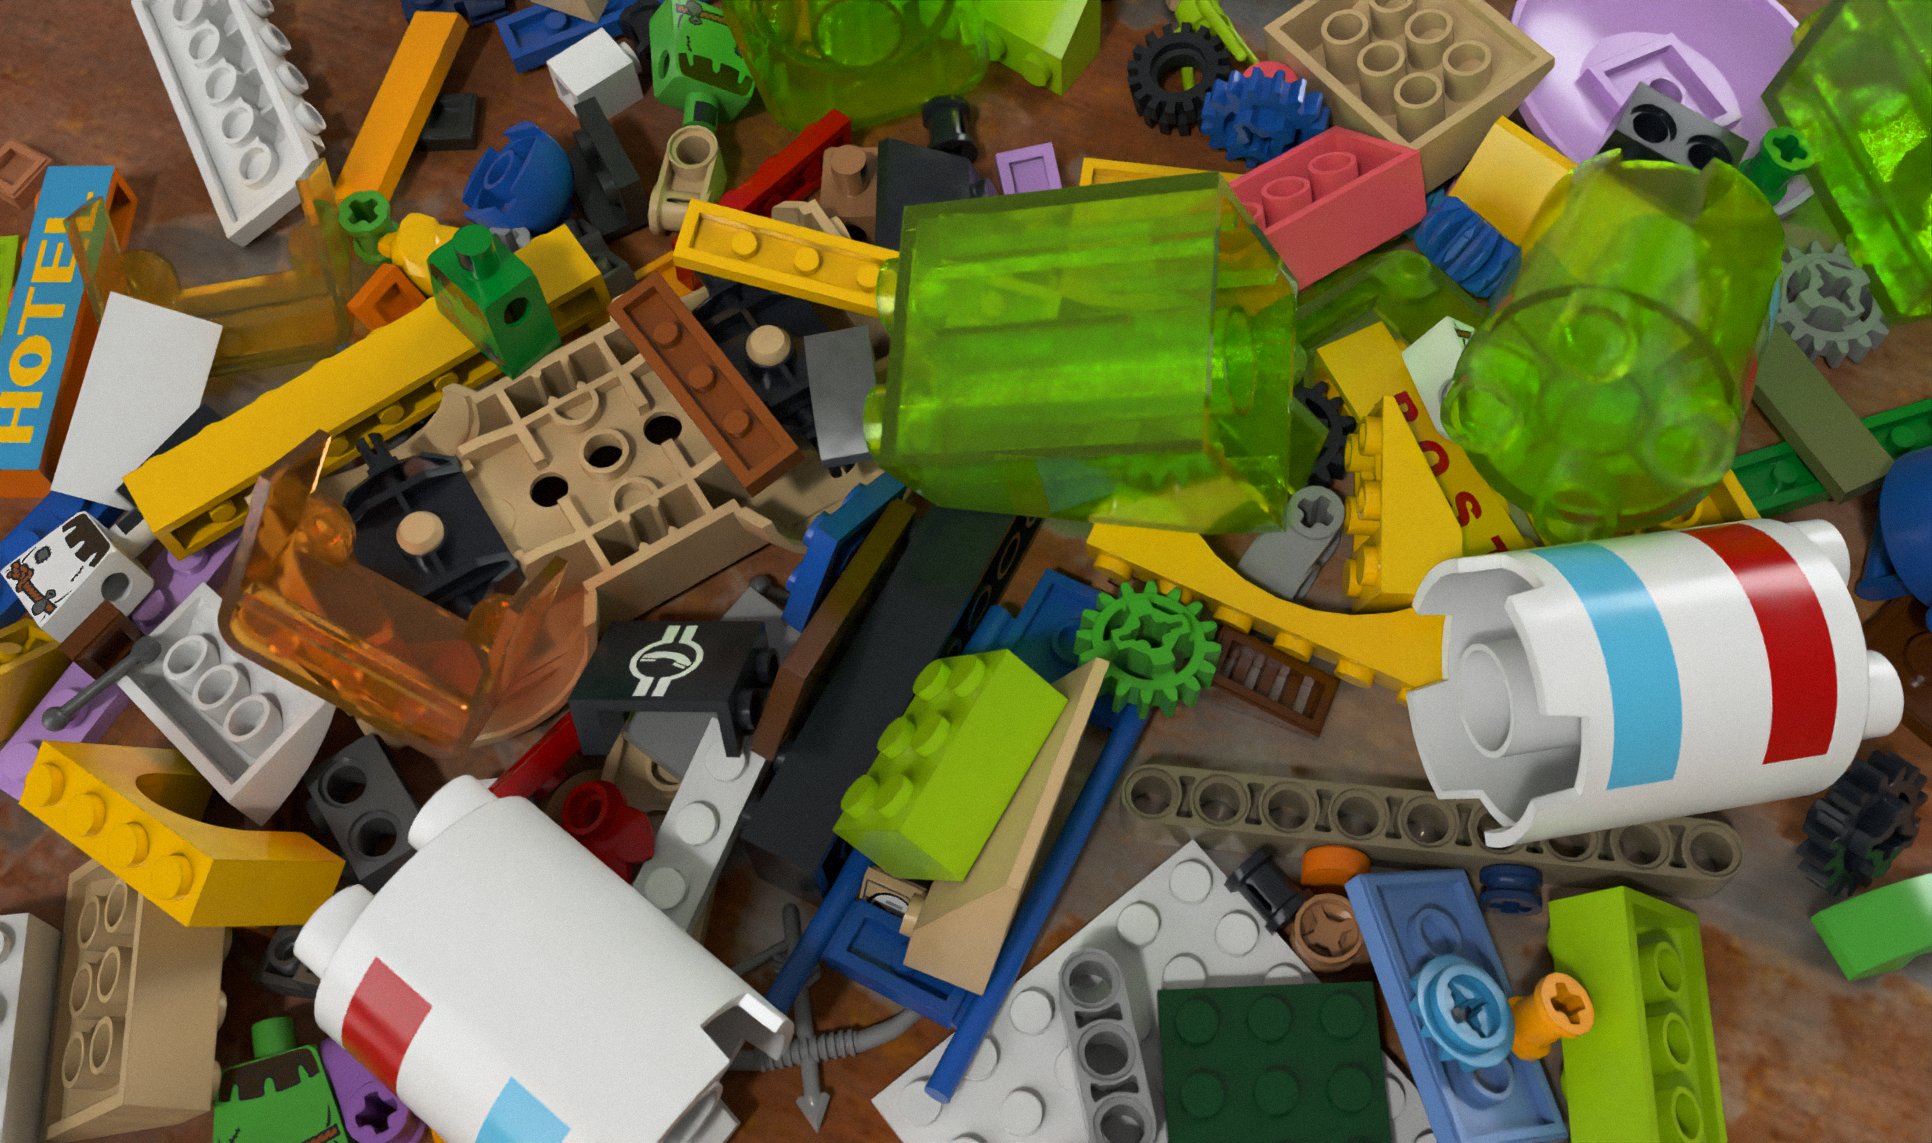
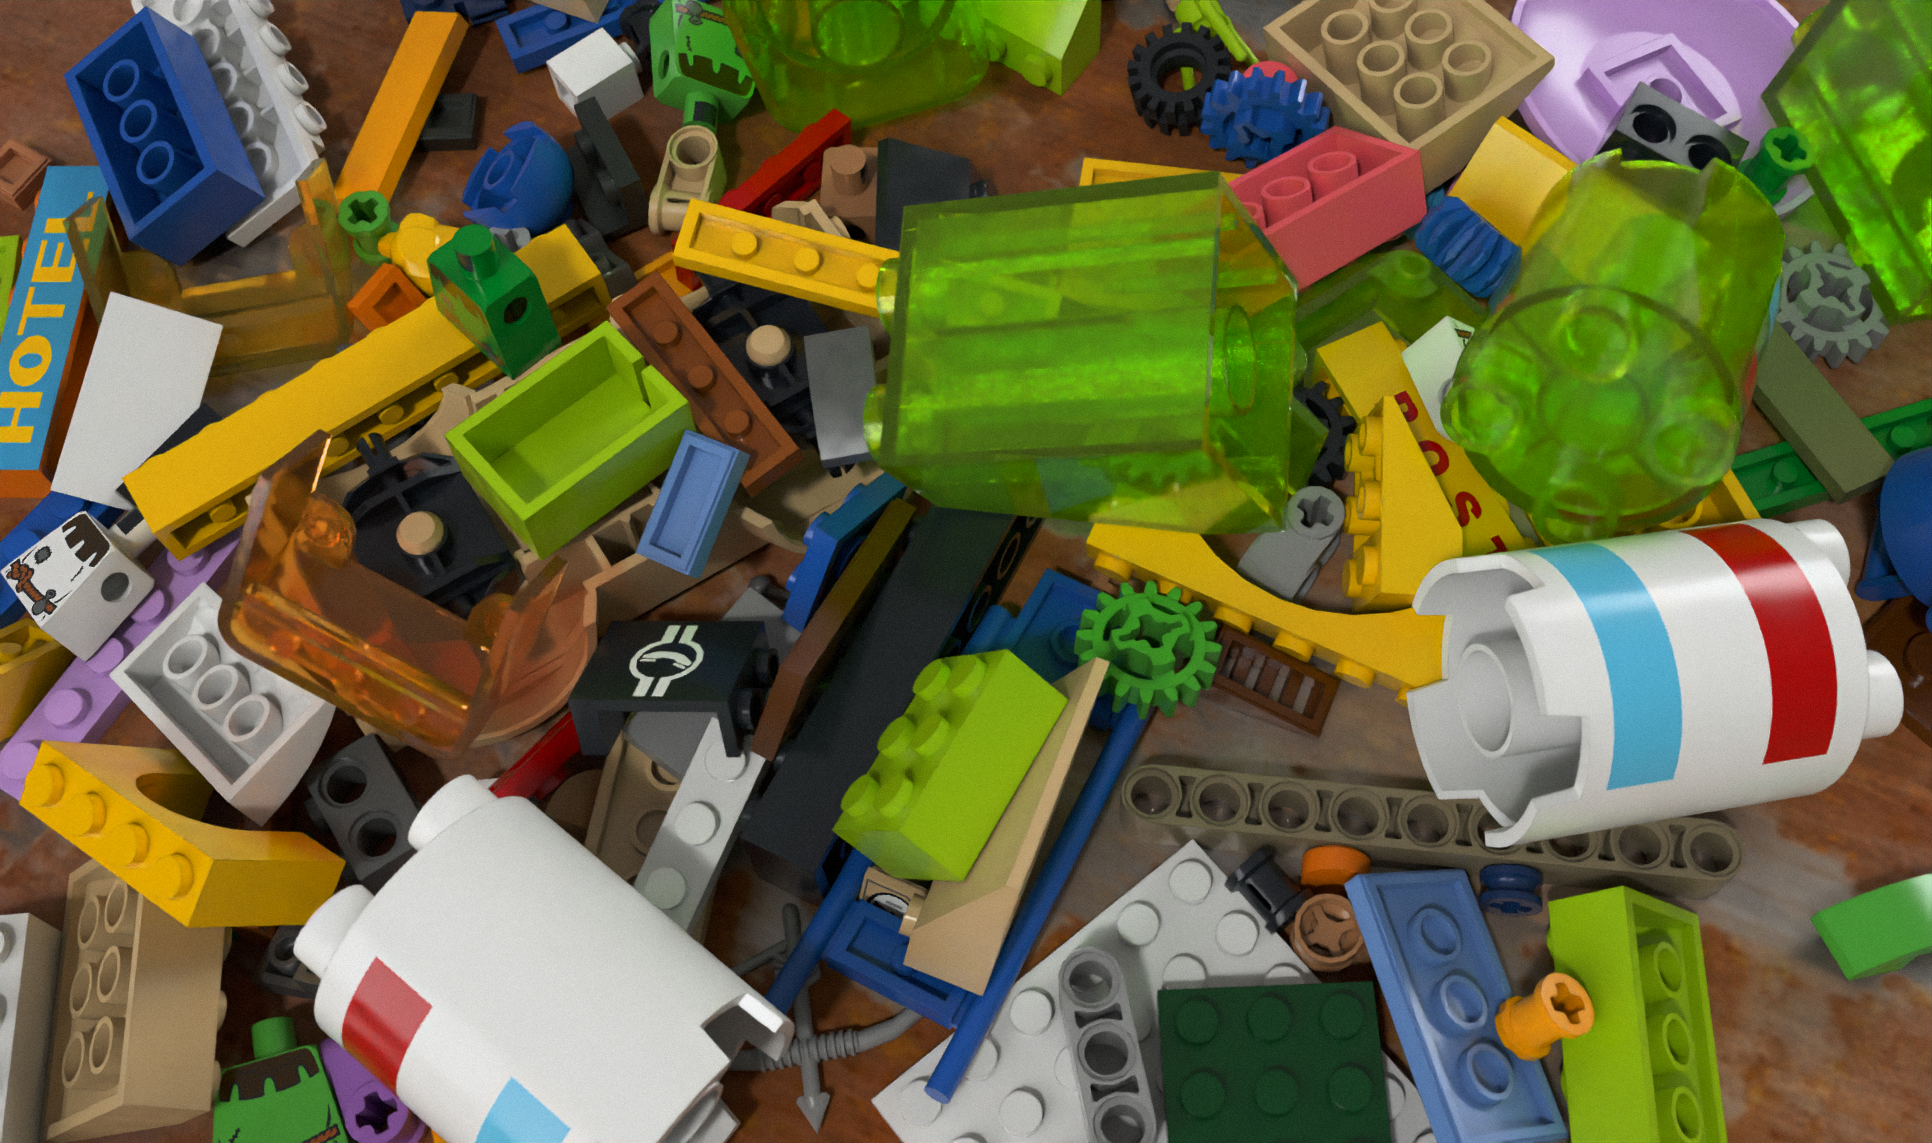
(101, 640): reddish brown tile -> none
(143, 651): dark grey hinge -> none
(163, 137): none -> blue brick
(572, 439): none -> lime piece
(606, 826): red plate -> none
(692, 504): none -> medium blue tile
(947, 125): black bush -> none
(1027, 169): lavender bracket -> none
(1458, 982): dark azure gear -> none
(1862, 823): black gear -> none

